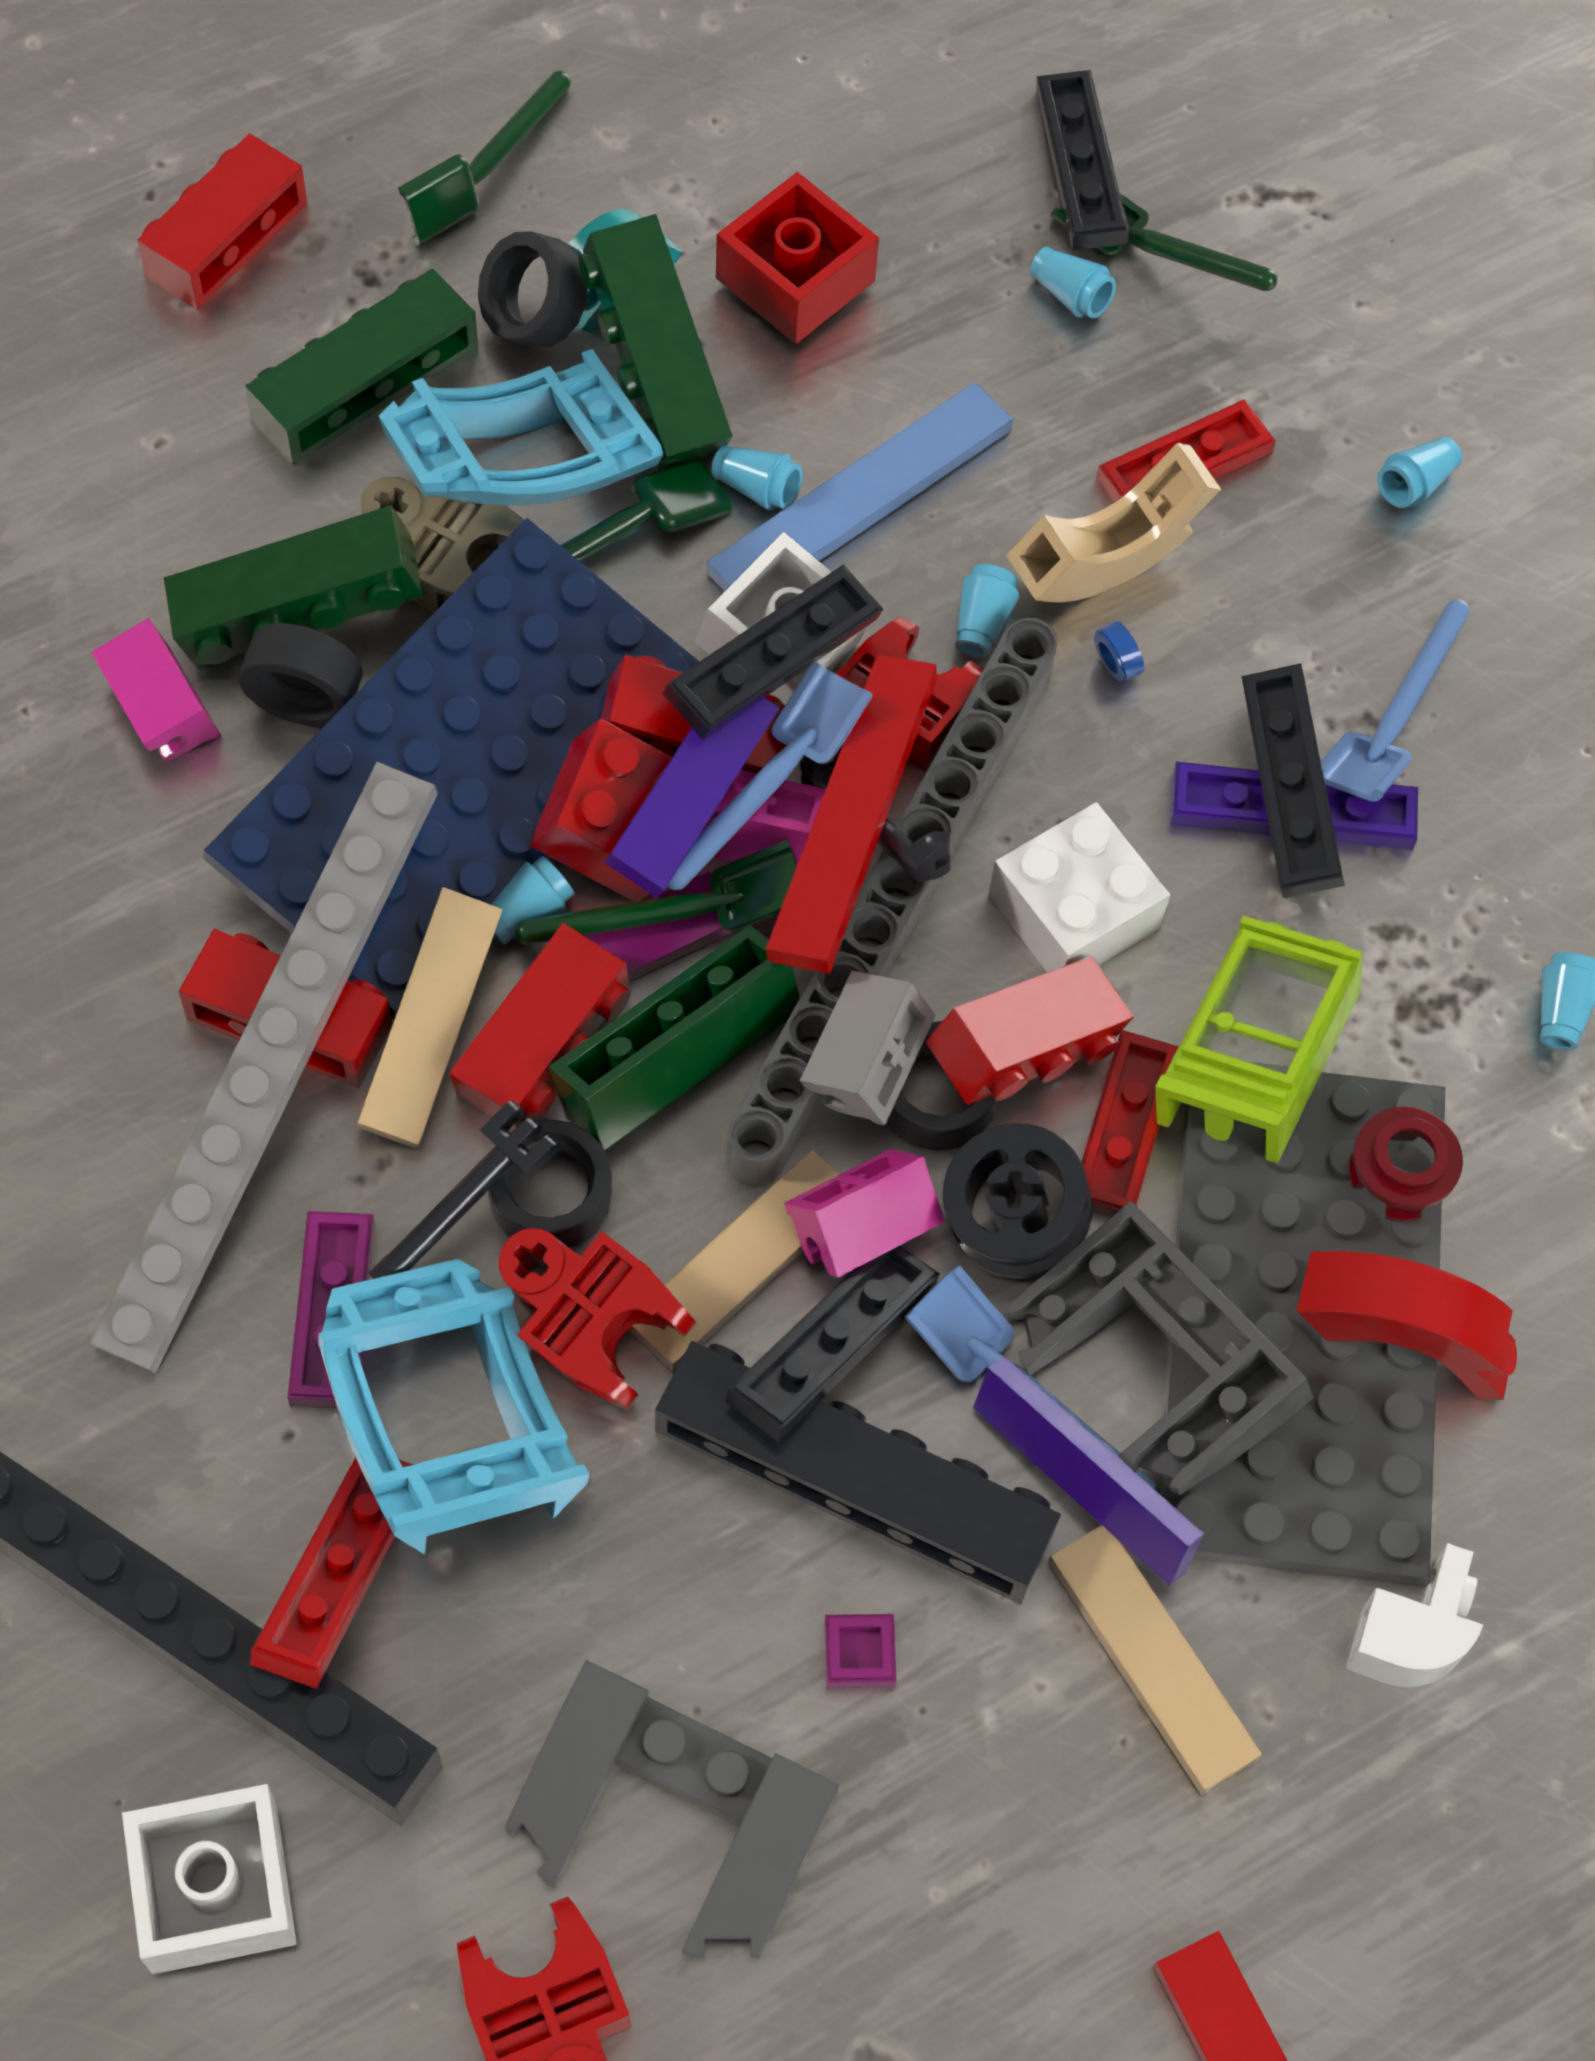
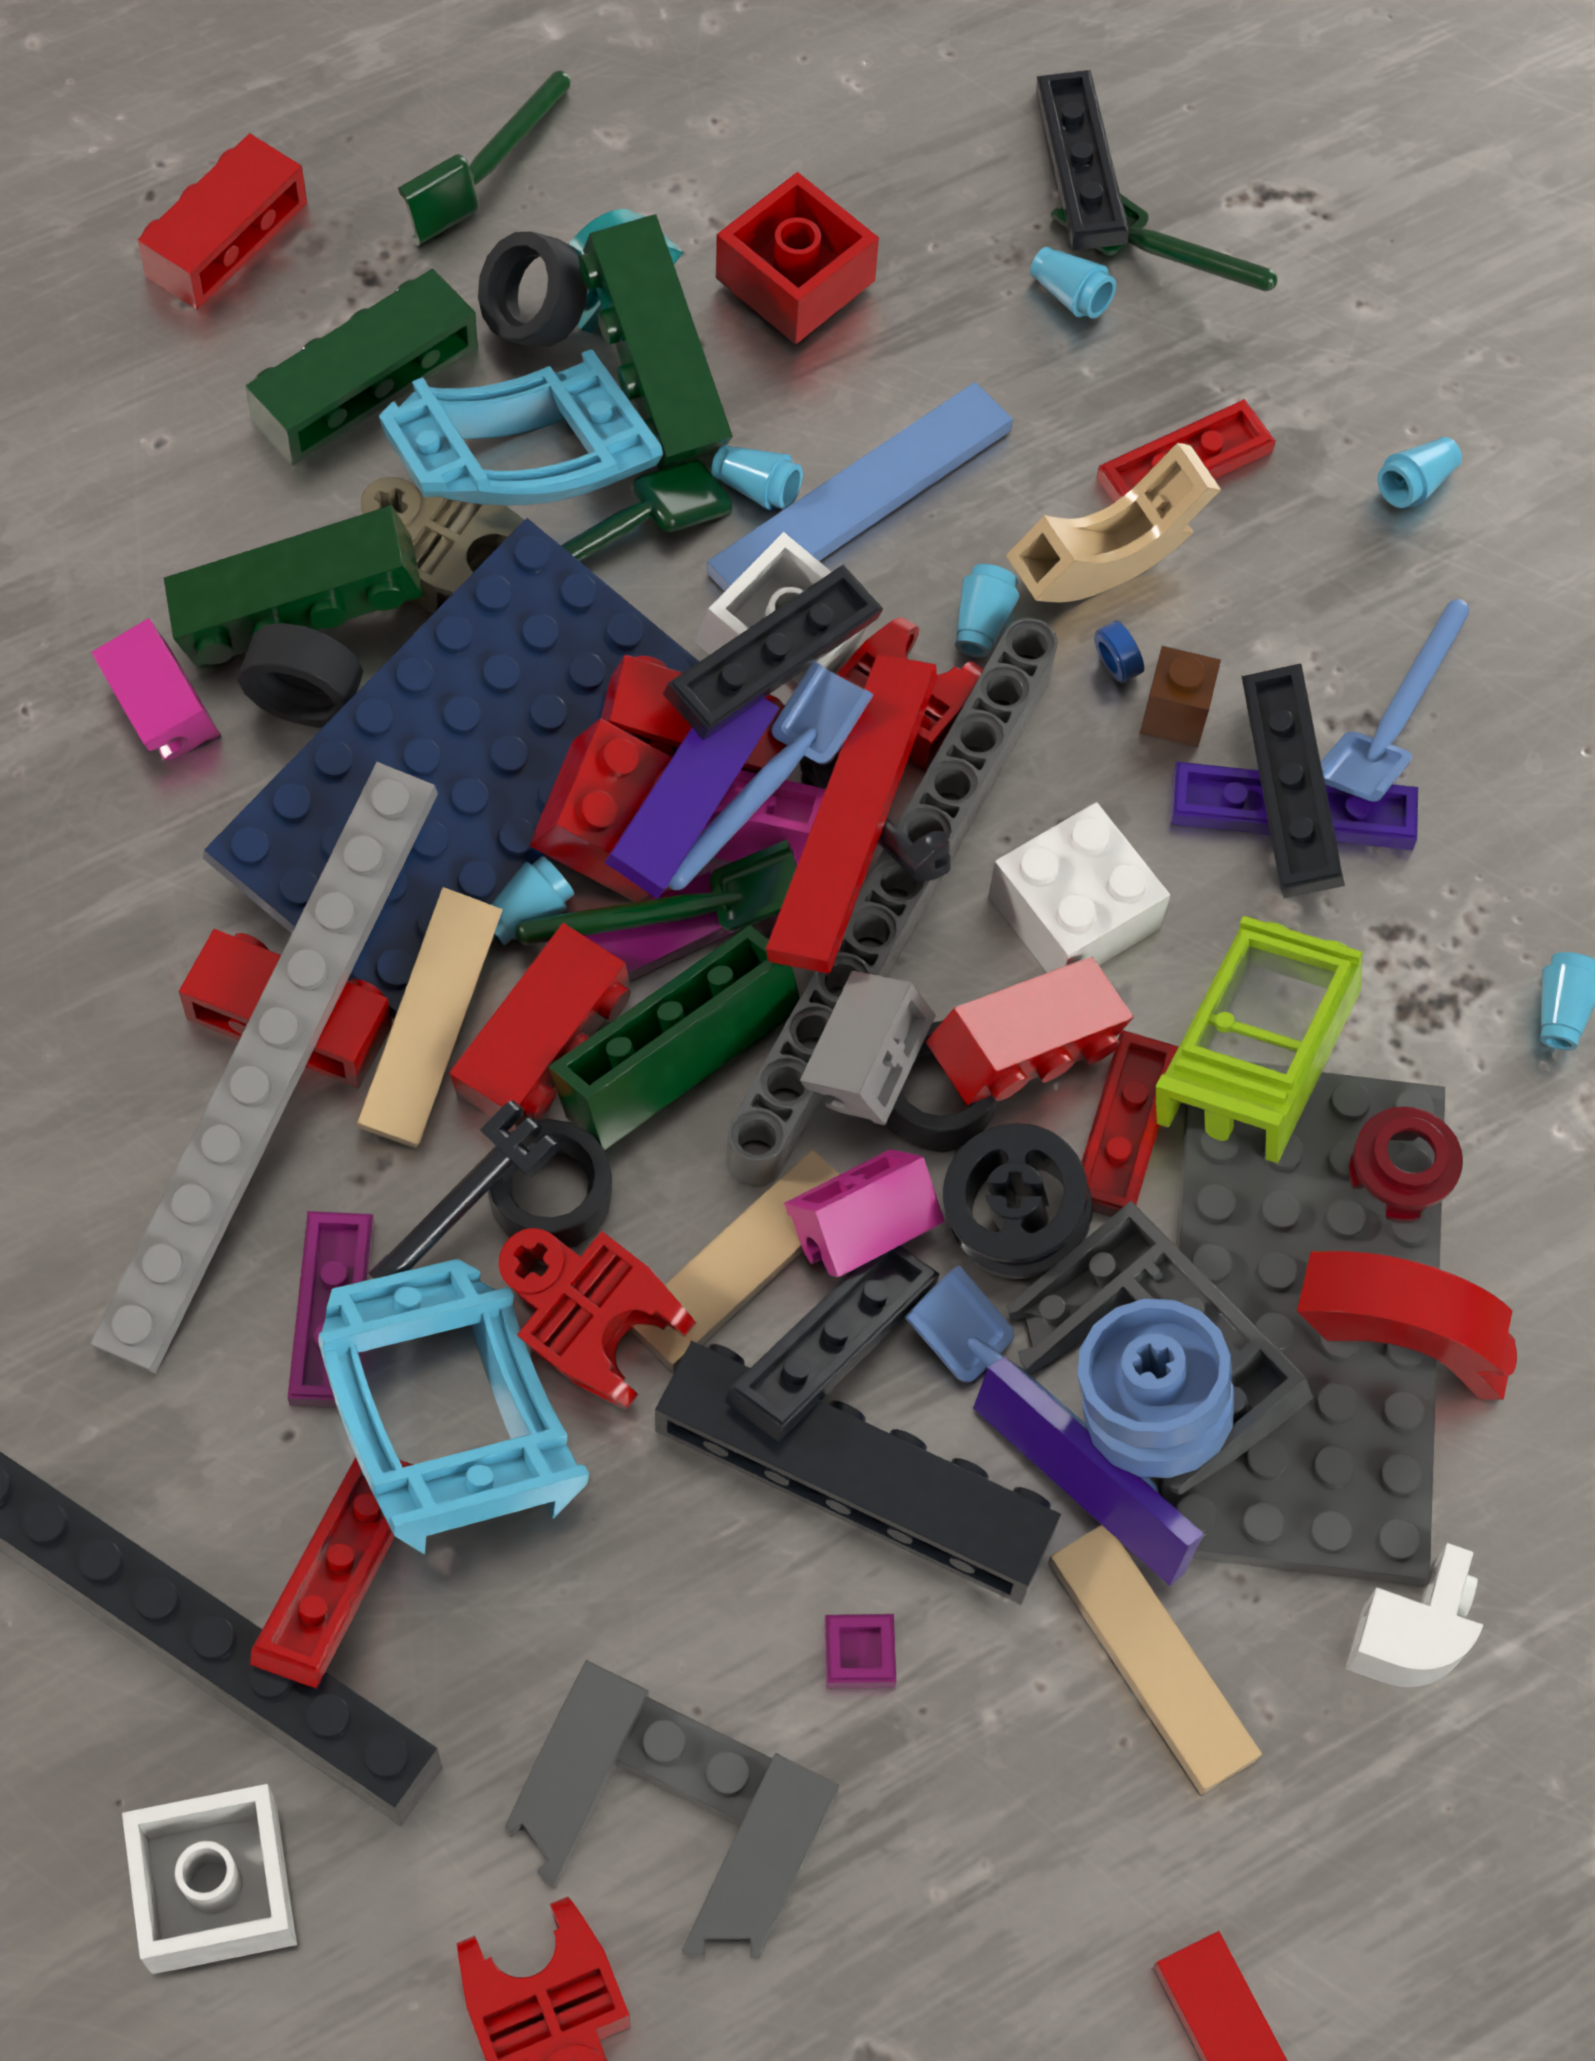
(1156, 1387): none -> medium blue wheel
(1180, 696): none -> reddish brown brick

